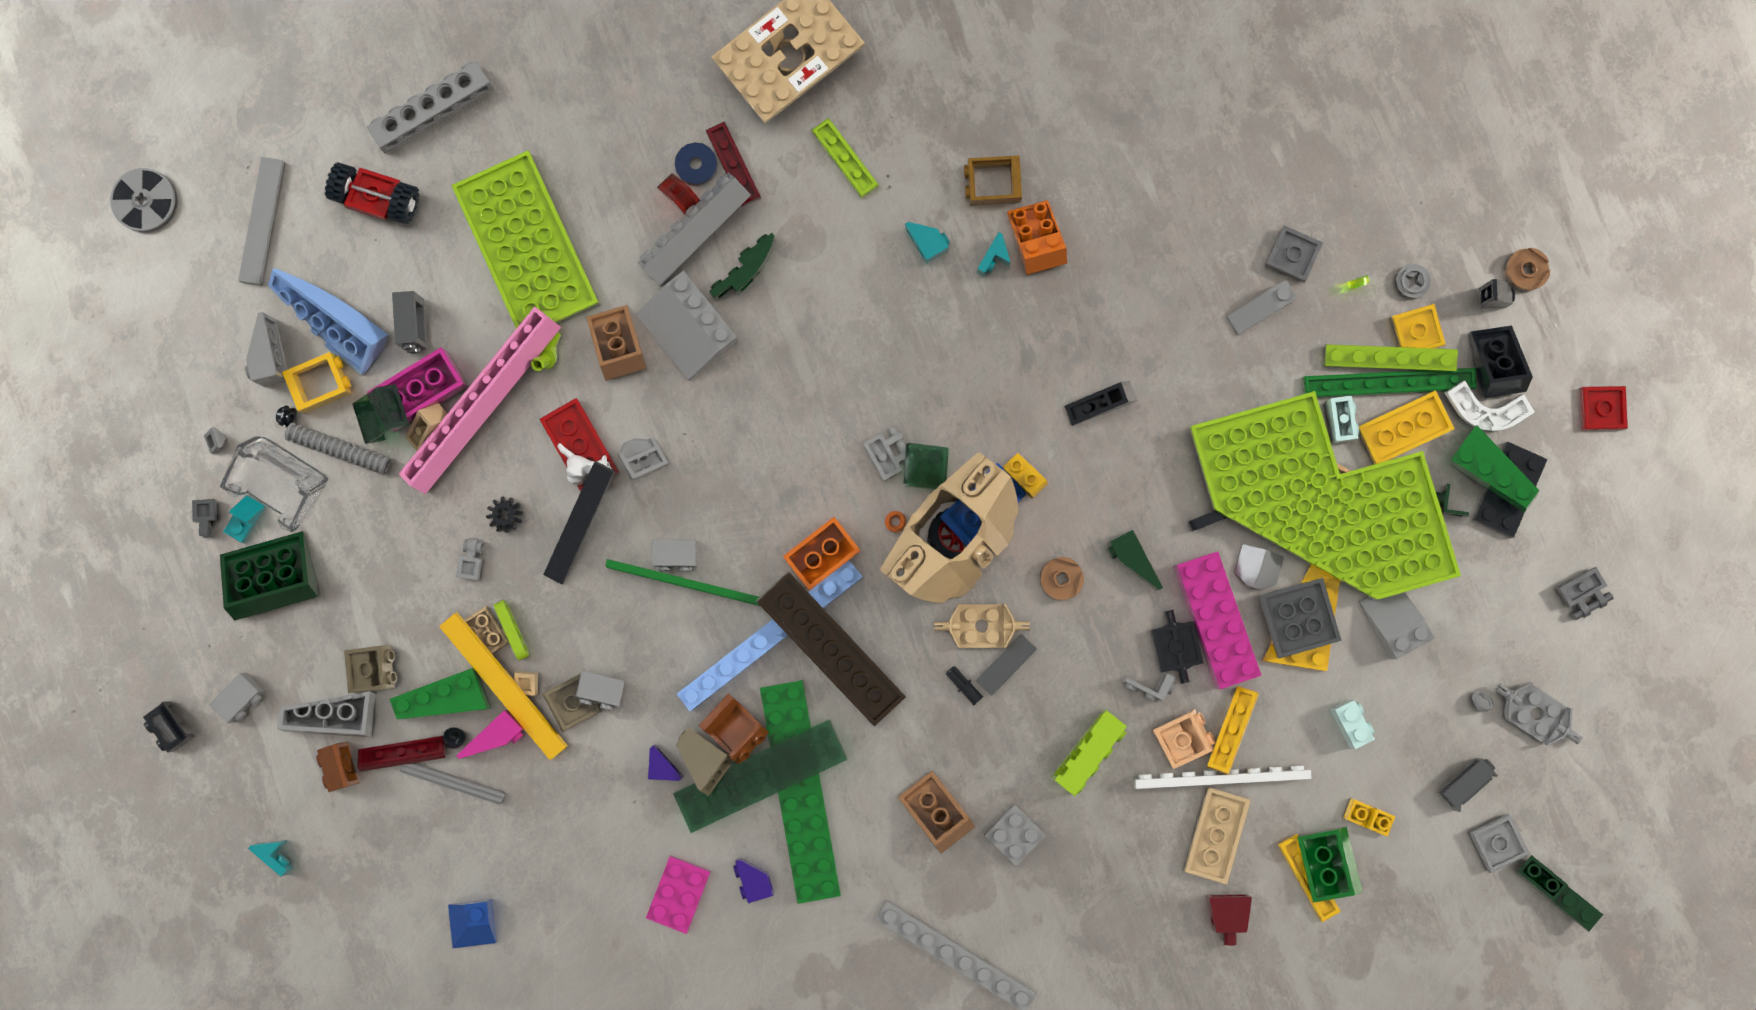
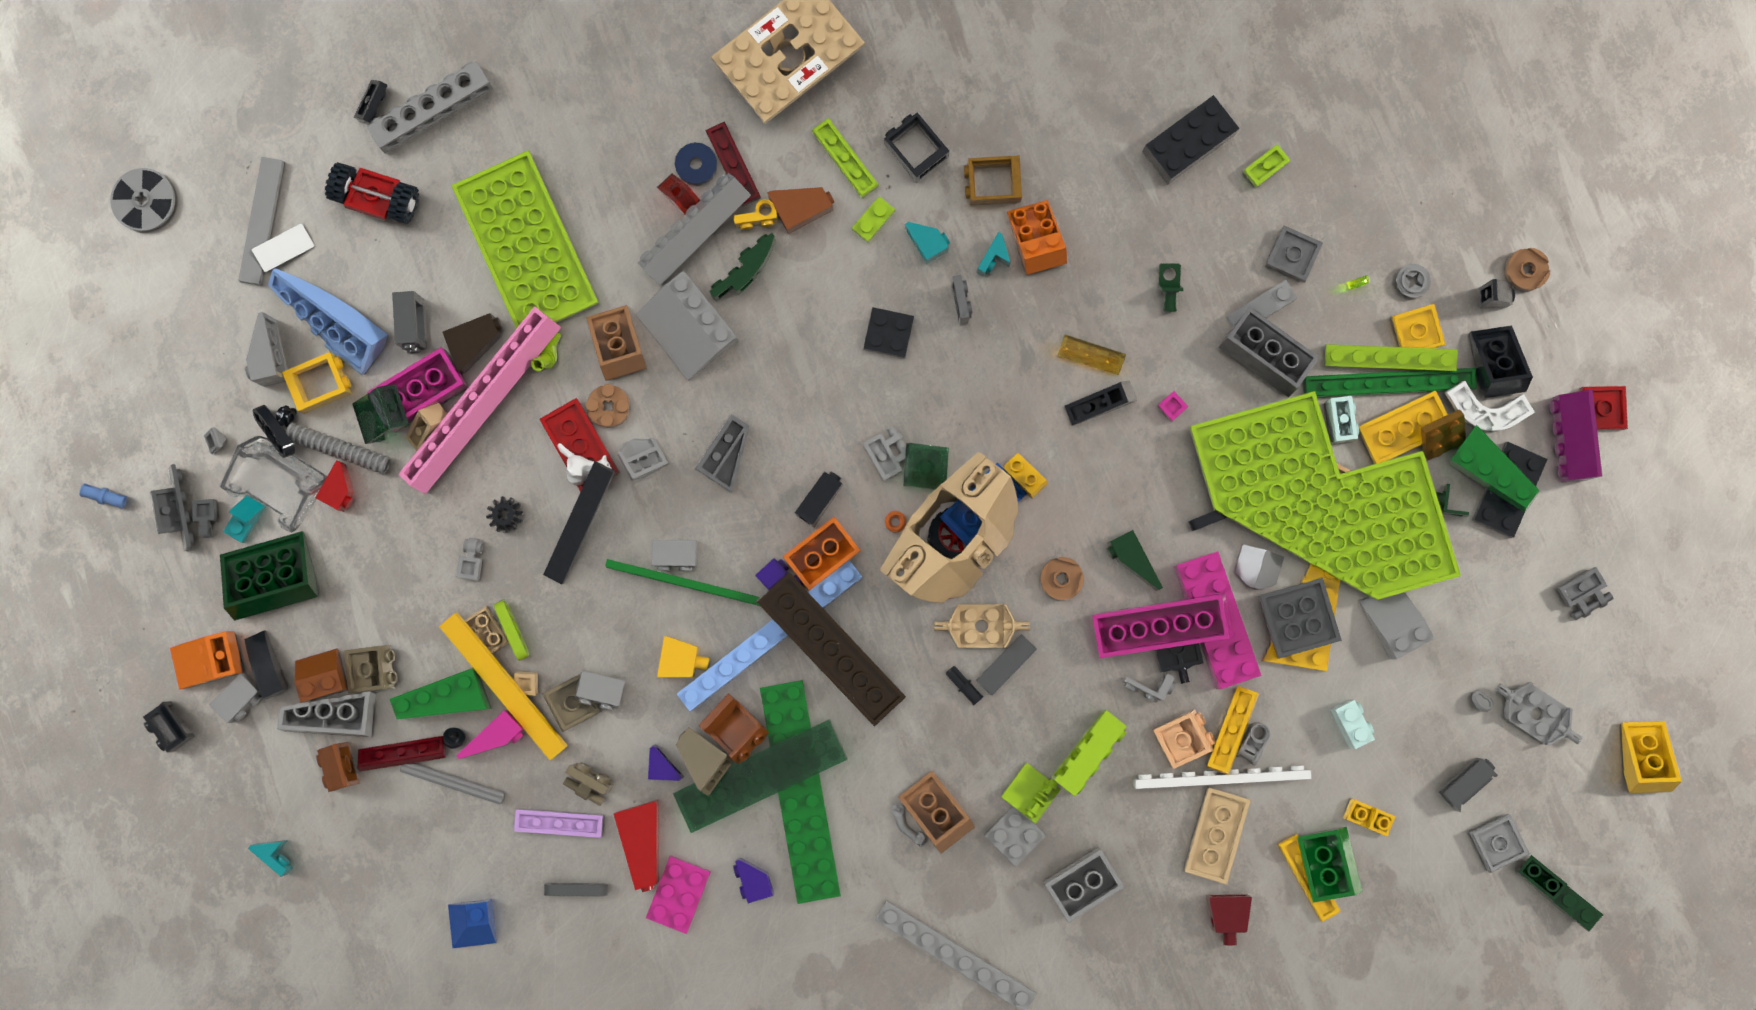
(103, 496): none -> medium blue pin
(169, 509): none -> dark grey bracket
(206, 659): none -> orange slope
(265, 665): none -> black slope
(273, 431): none -> black beam
(283, 247): none -> white sticker
(320, 676): none -> dark orange slope
(337, 488): none -> red slope
(370, 101): none -> black plate
(472, 340): none -> dark brown slope
(558, 823): none -> lavender plate
(575, 889): none -> dark grey beam
(589, 781): none -> dark tan plate
(596, 404): none -> medium nougat plate
(640, 841): none -> red slope
(680, 659): none -> yellow torso
(724, 454): none -> flat silver wedge
(748, 220): none -> yellow plate
(773, 572): none -> dark purple slope
(800, 206): none -> dark orange slope
(819, 498): none -> black slope
(873, 219): none -> lime plate
(888, 332): none -> black plate
(899, 814): none -> light grey piece
(932, 161): none -> black window
(960, 292): none -> flat silver plate
(1031, 793): none -> lime hinge
(1083, 884): none -> light grey brick
(1091, 354): none -> clear yellow plate
(1163, 625): none -> dark pink brick
(1170, 287): none -> dark green bracket
(1172, 406): none -> dark pink plate
(1190, 139): none -> black brick
(1253, 744): none -> light grey piece
(1266, 166): none -> lime plate
(1269, 352): none -> flat silver slope
(1443, 434): none -> pearl gold plate
(1576, 436): none -> magenta slope
(1648, 758): none -> yellow slope

